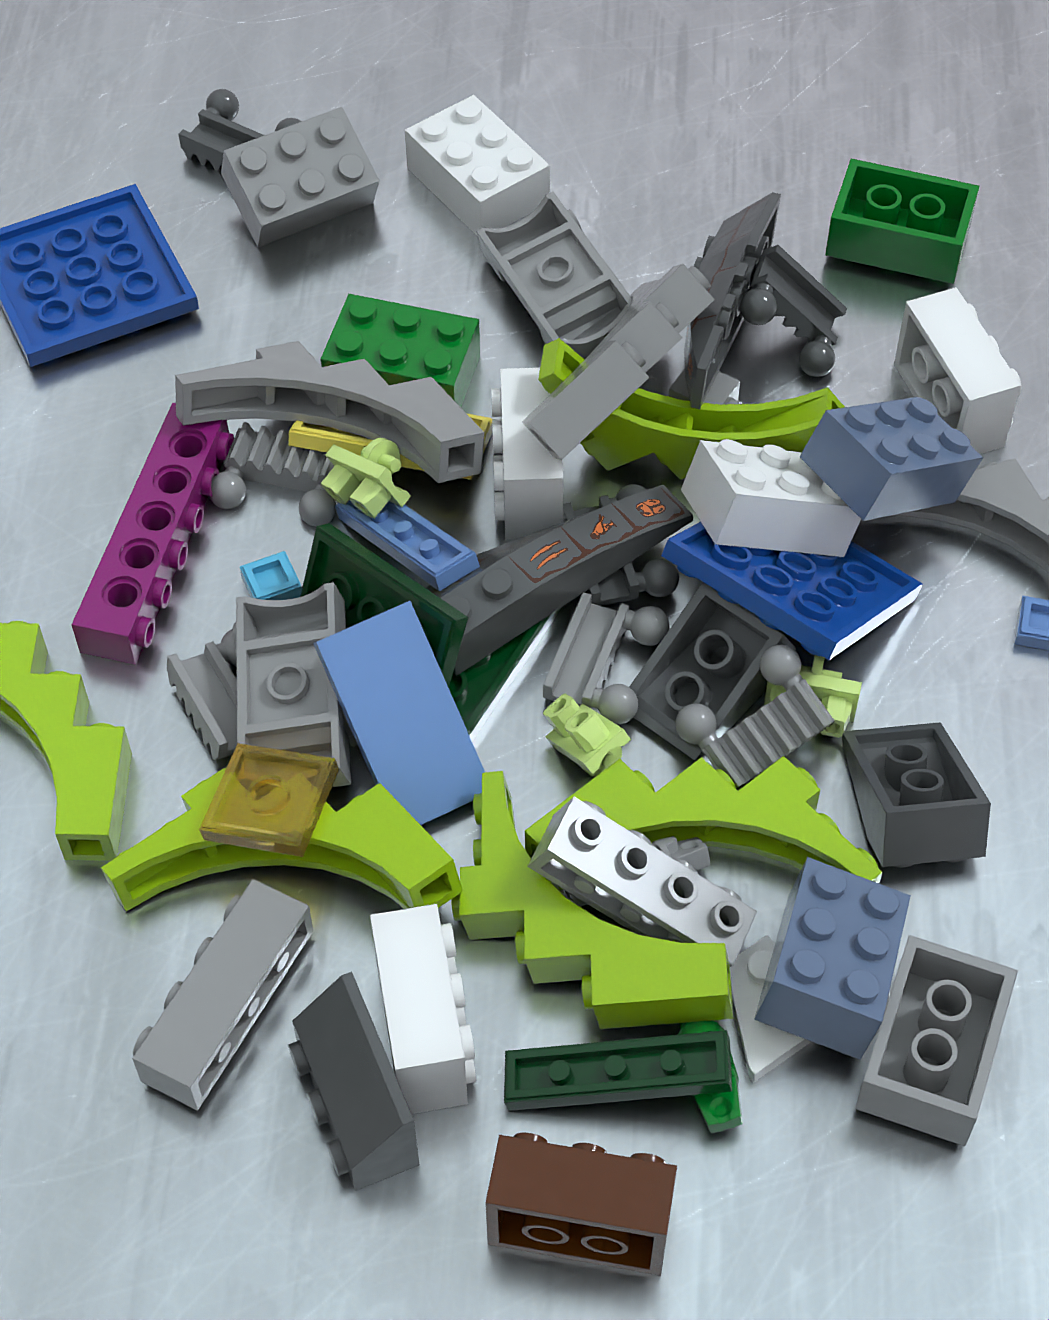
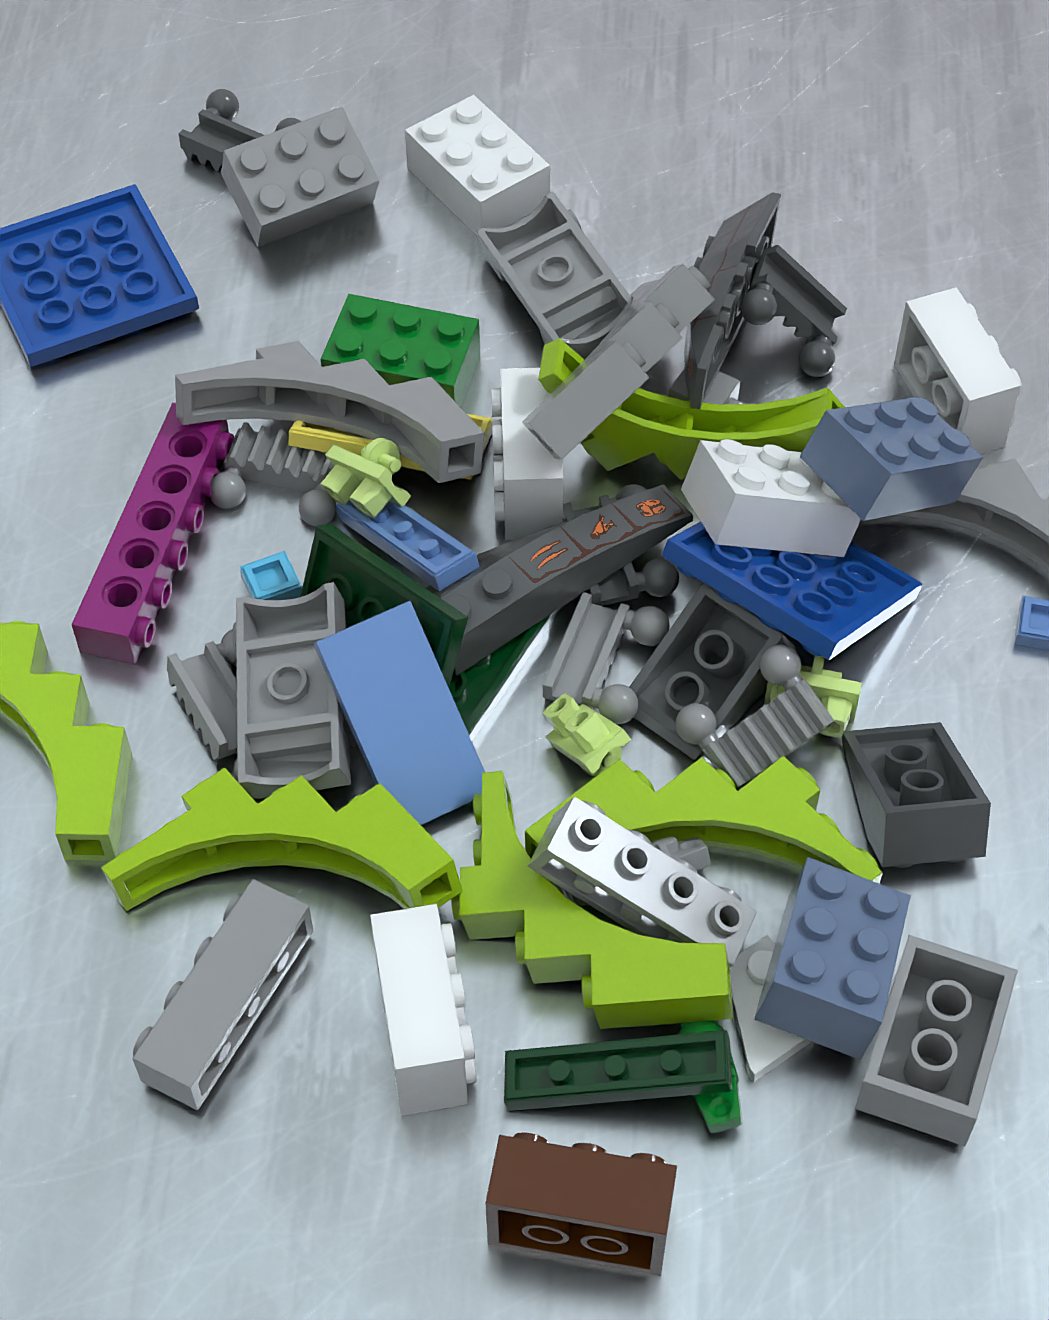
(269, 799): clear yellow tile -> none
(354, 1086): dark grey slope -> none
(901, 220): green brick -> none

